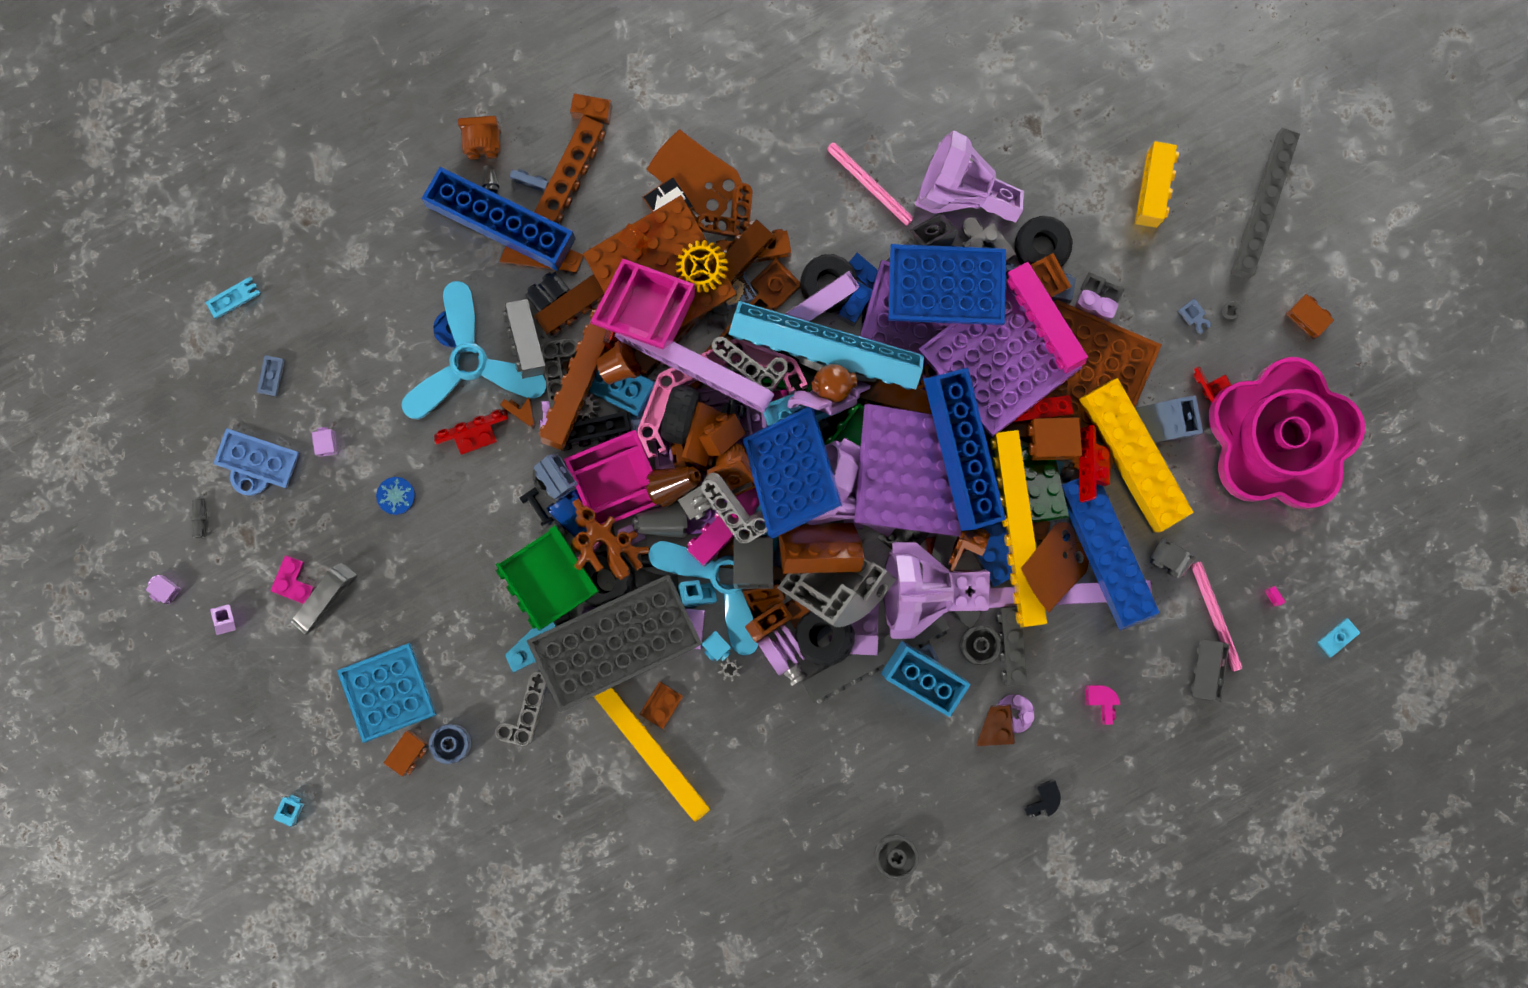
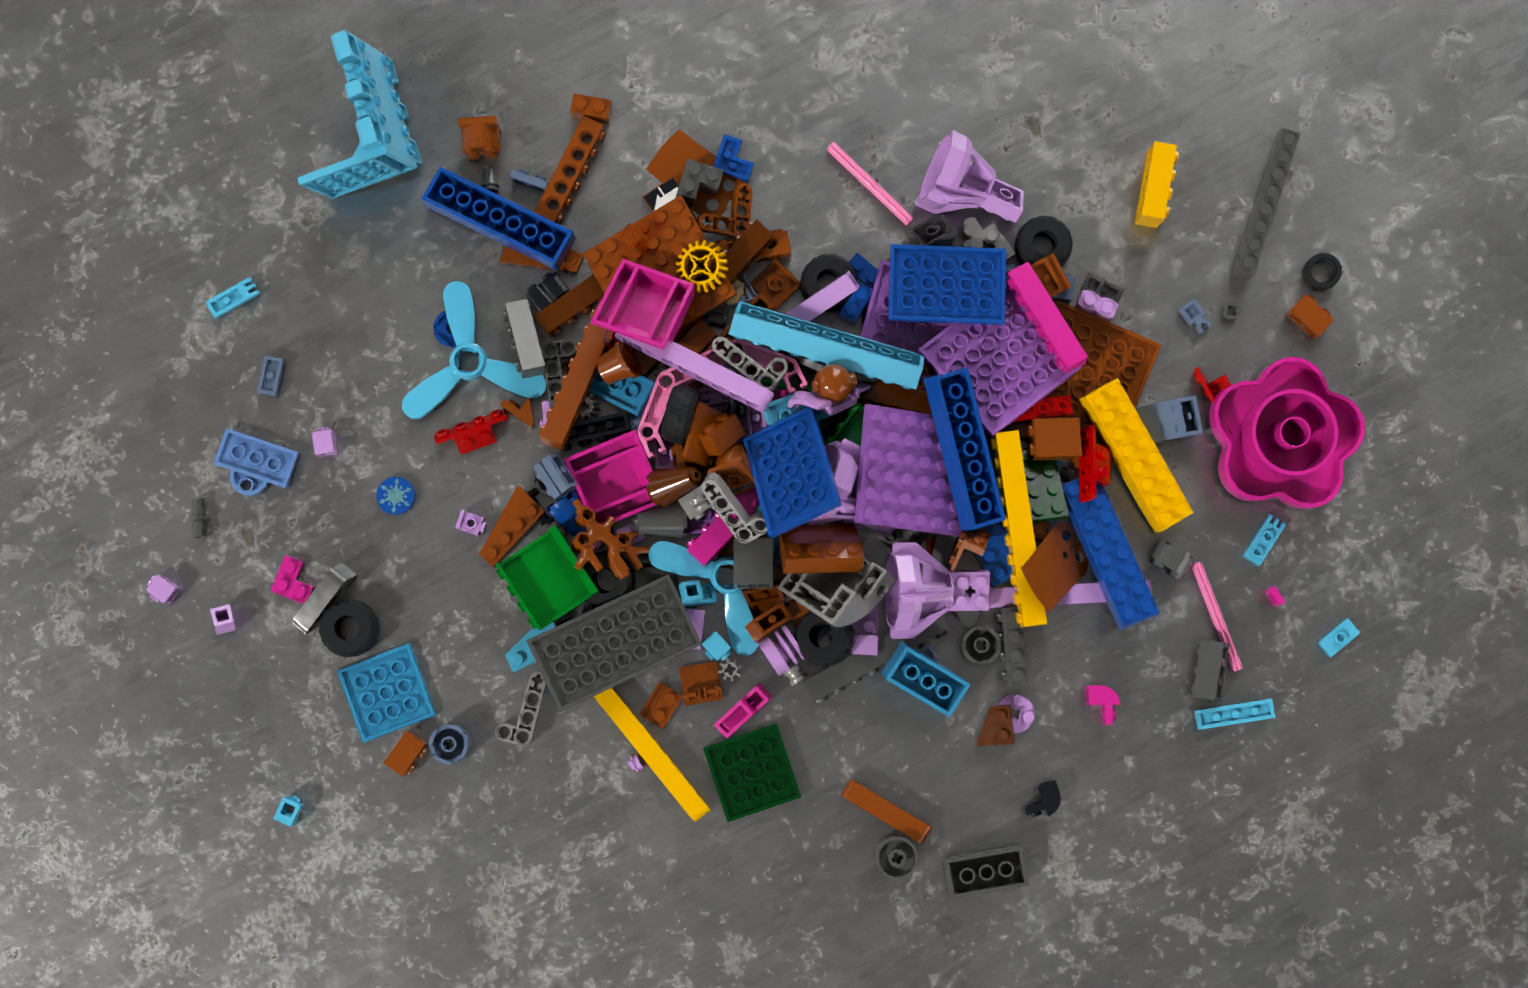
(330, 628): none -> black tyre
(383, 137): none -> medium azure bracket
(462, 523): none -> lavender brick
(515, 521): none -> dark orange wing
(636, 762): none -> lavender plate
(698, 177): none -> dark grey brick
(698, 337): none -> dark orange brick
(701, 683): none -> dark orange hinge
(729, 162): none -> blue plate
(743, 710): none -> dark pink slope
(752, 772): none -> dark green plate
(886, 811): none -> dark orange beam
(985, 871): none -> dark grey brick
(1234, 714): none -> medium azure plate
(1264, 540): none -> medium azure hinge
(1332, 261): none -> black tyre

